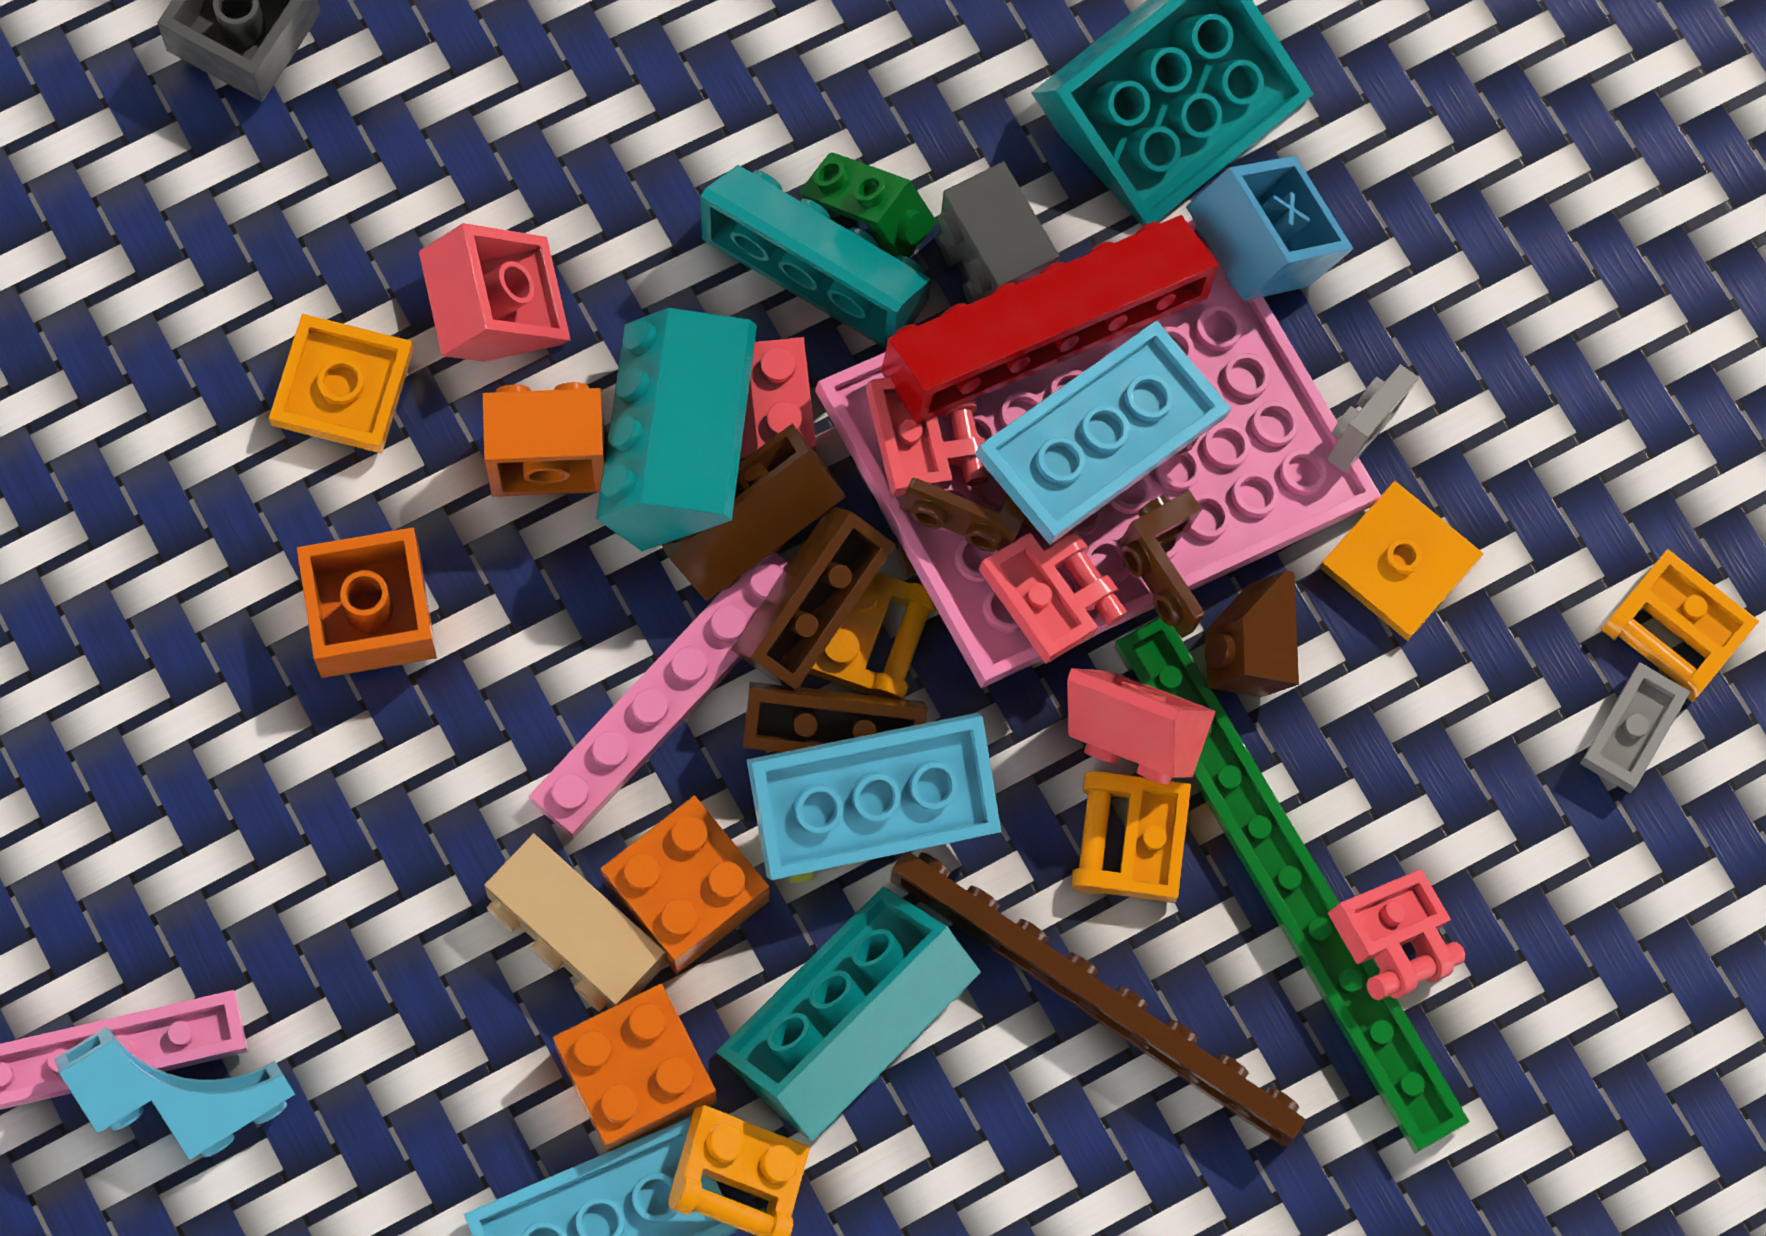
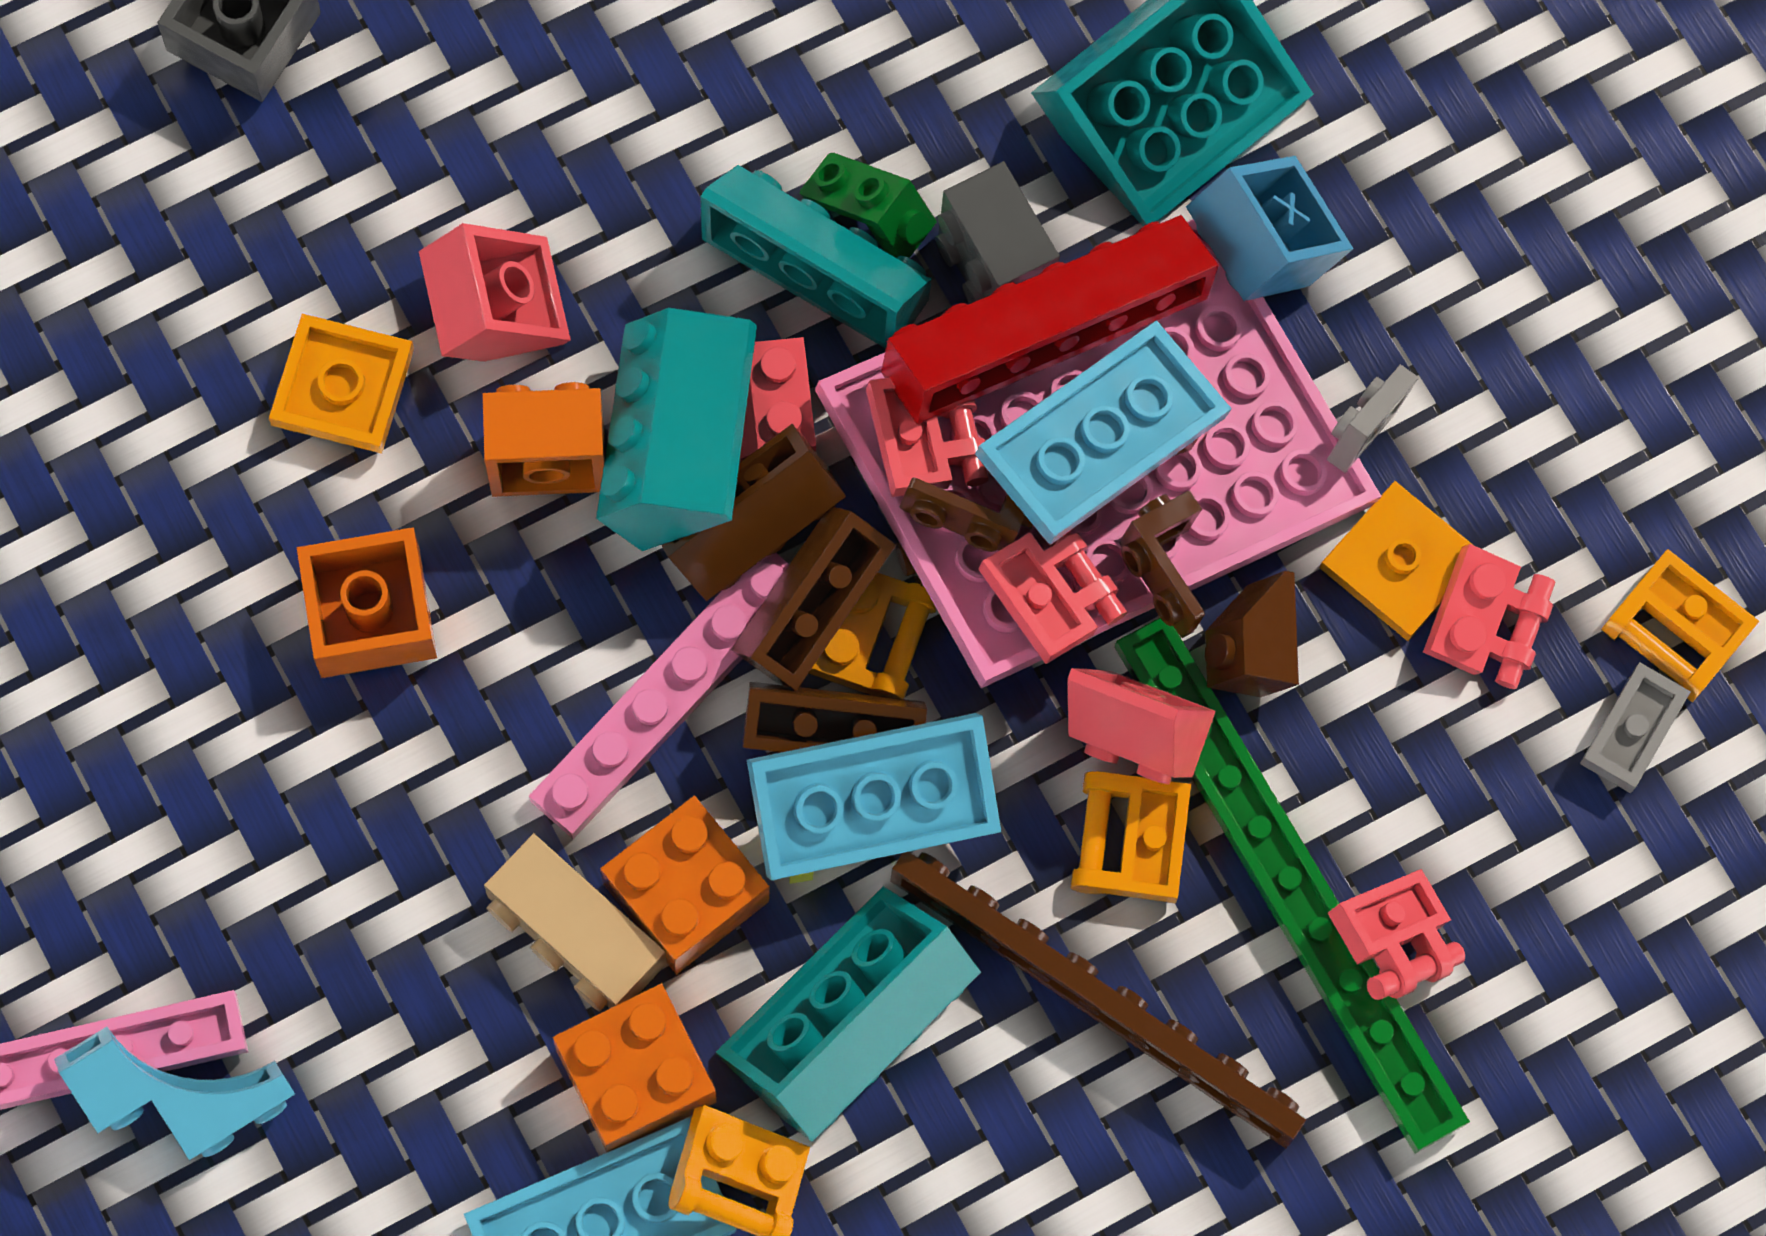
(1473, 611): none -> coral plate

